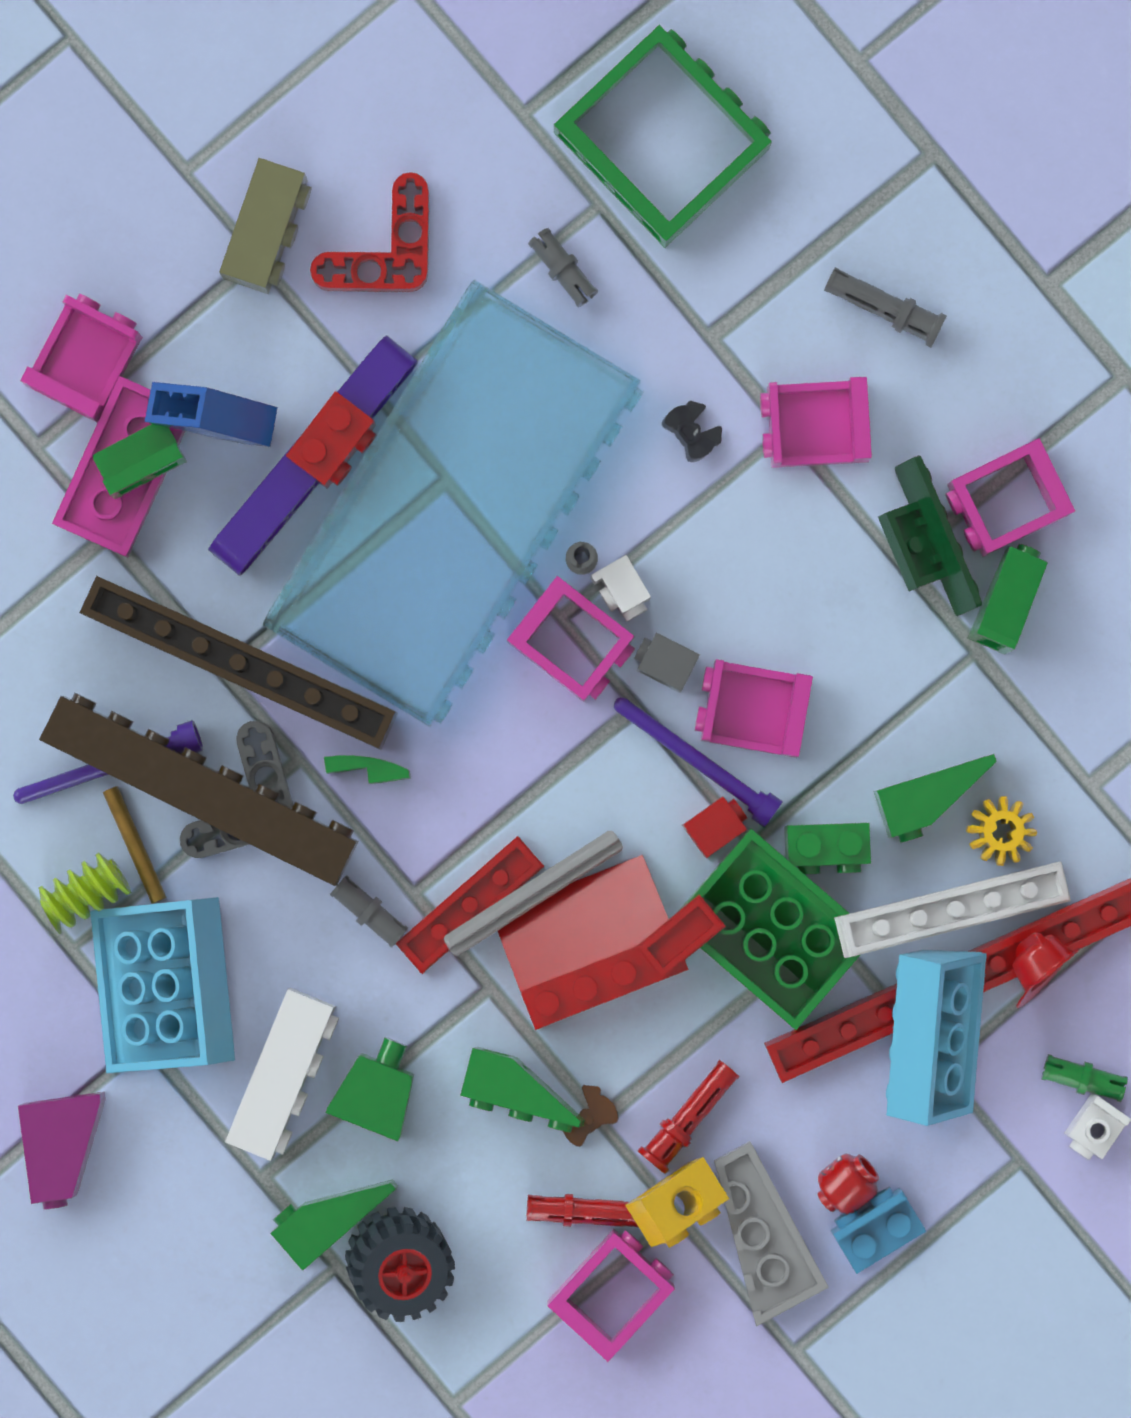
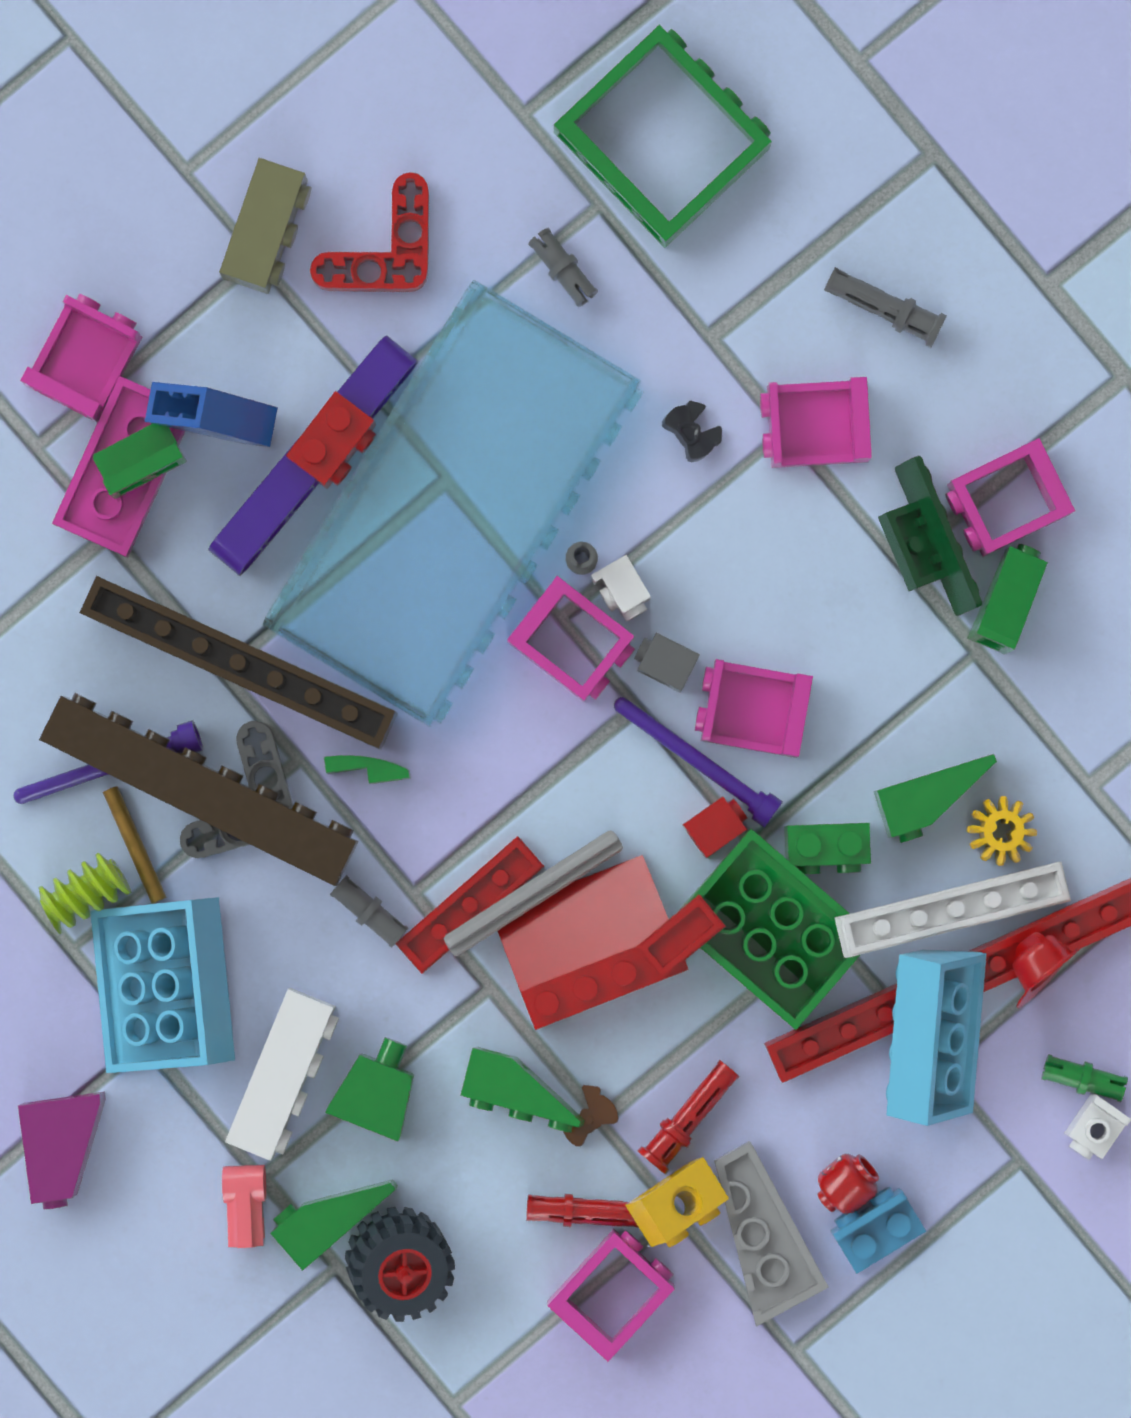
(244, 1193): none -> coral piece

